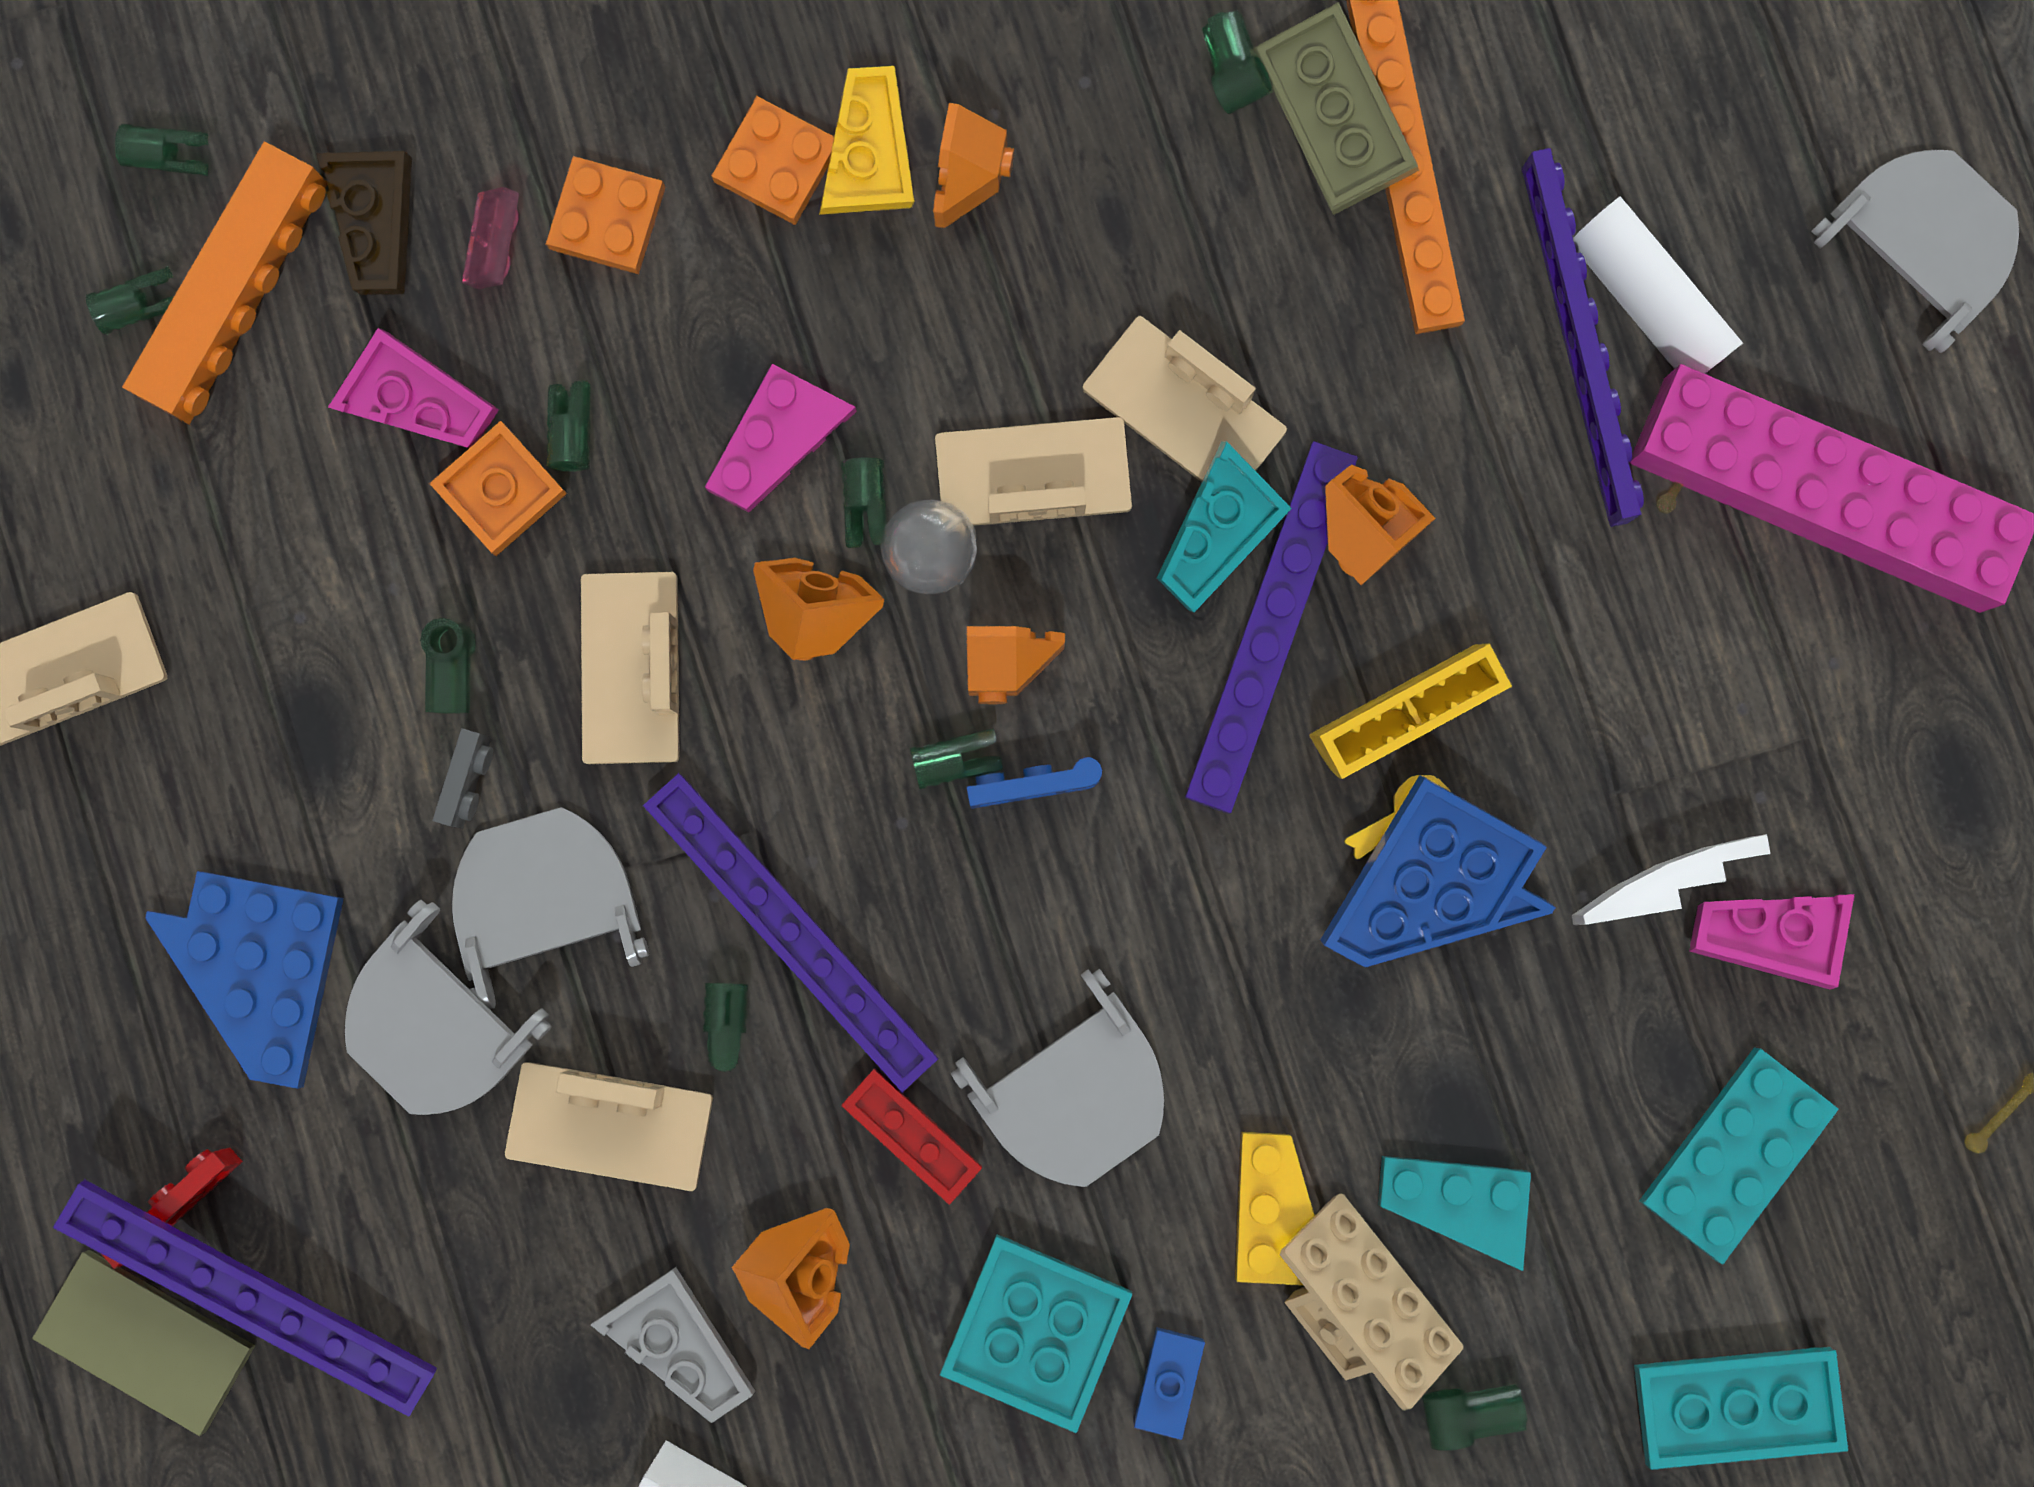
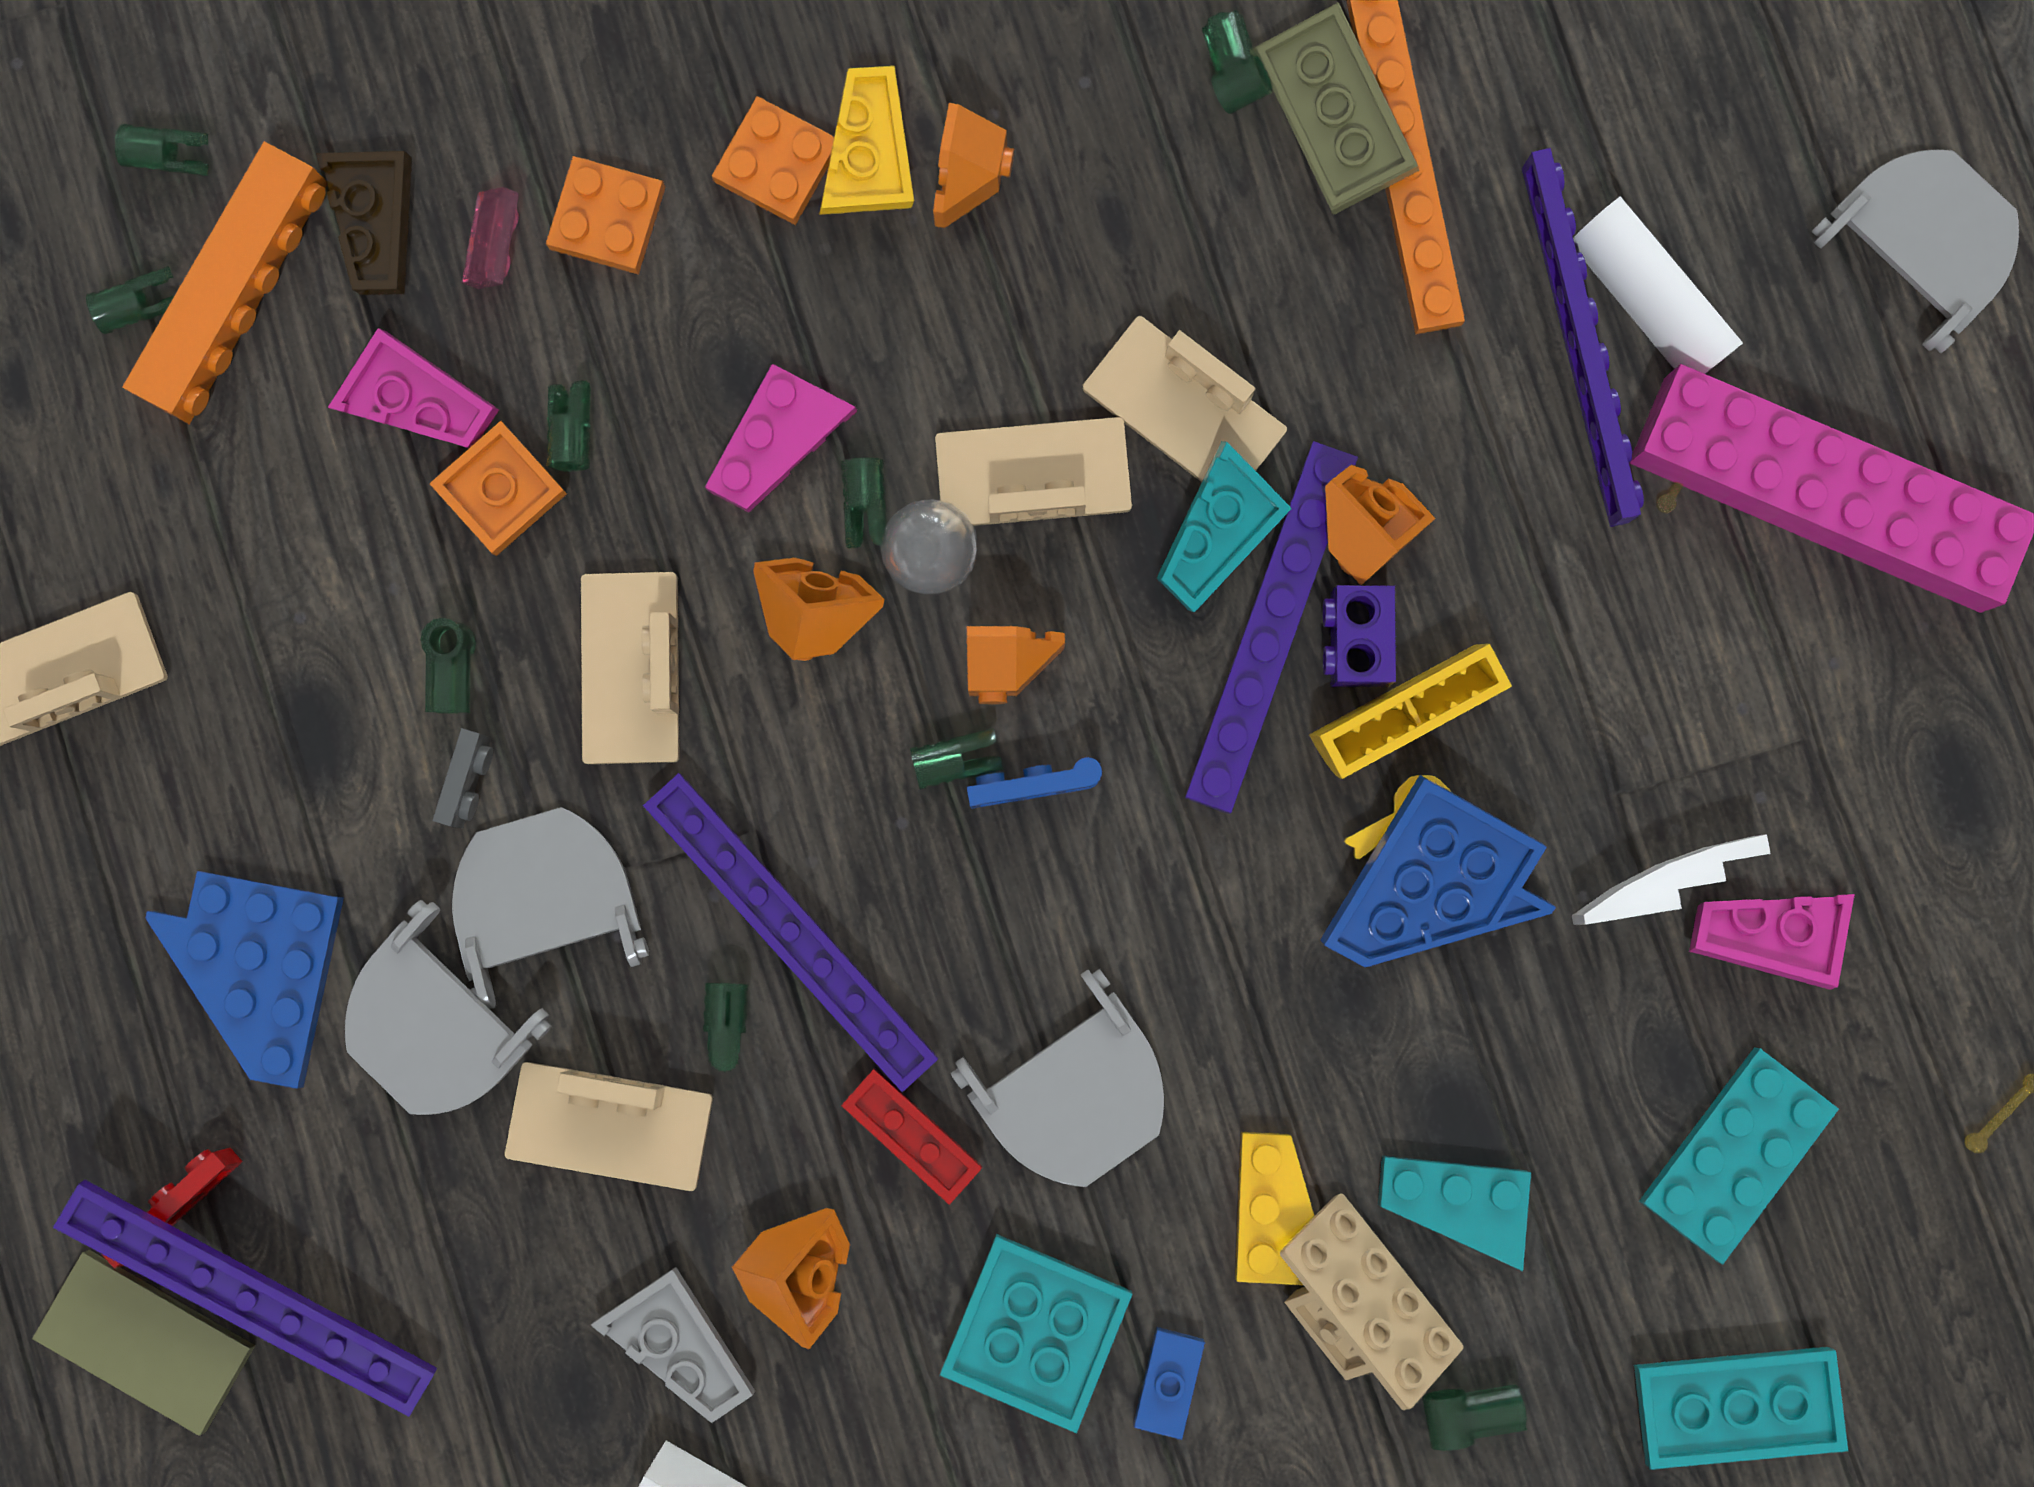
(1373, 638): none -> dark purple brick

